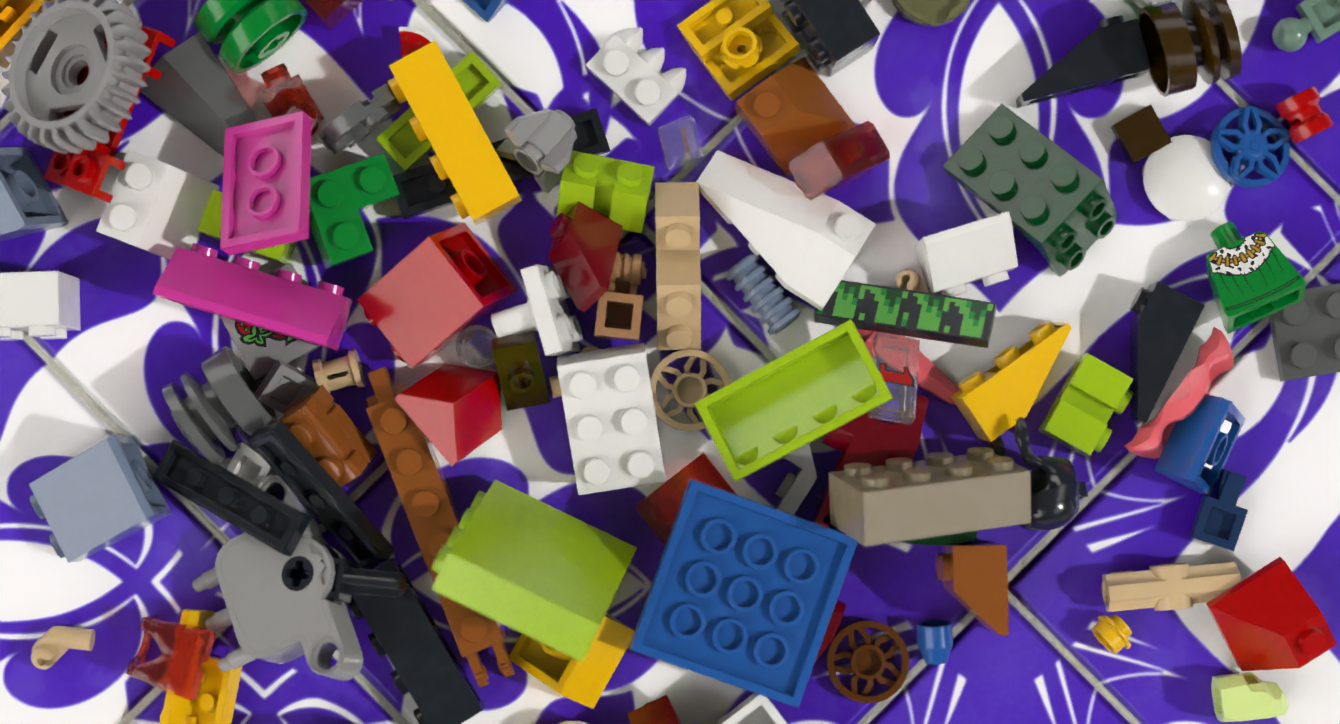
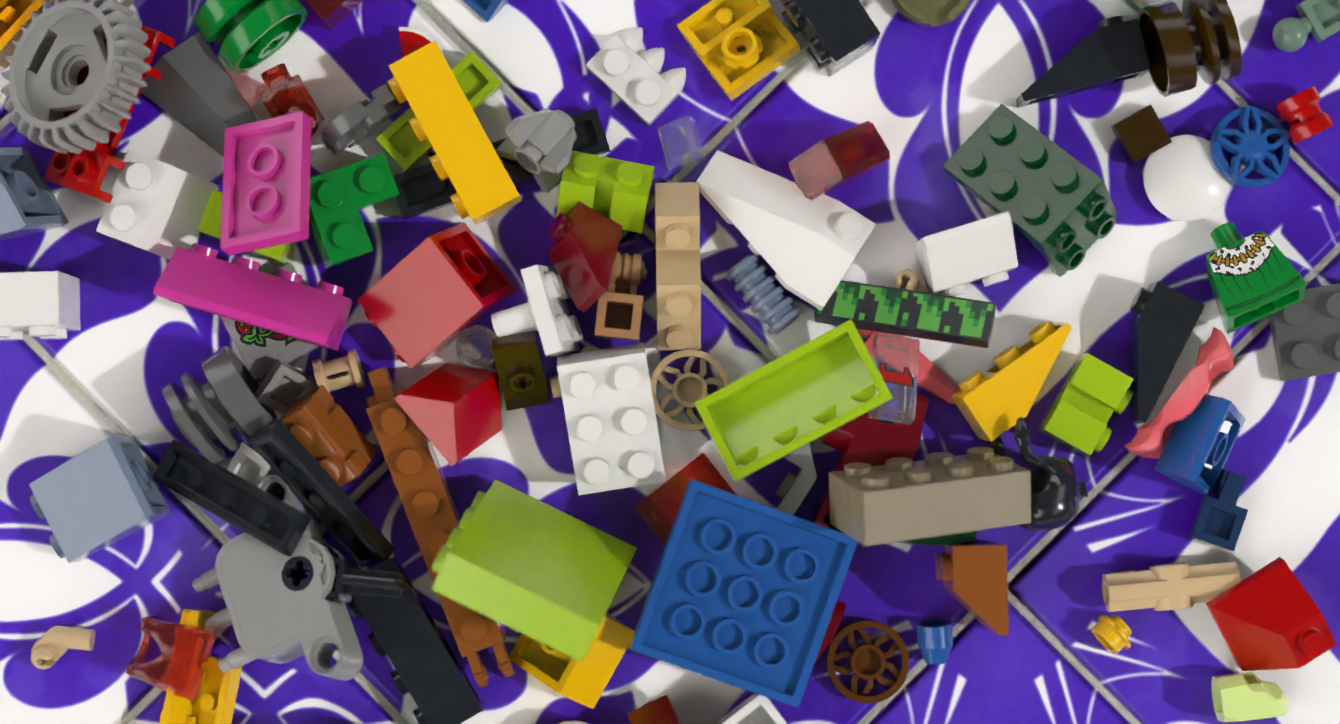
(792, 113): dark orange slope -> none

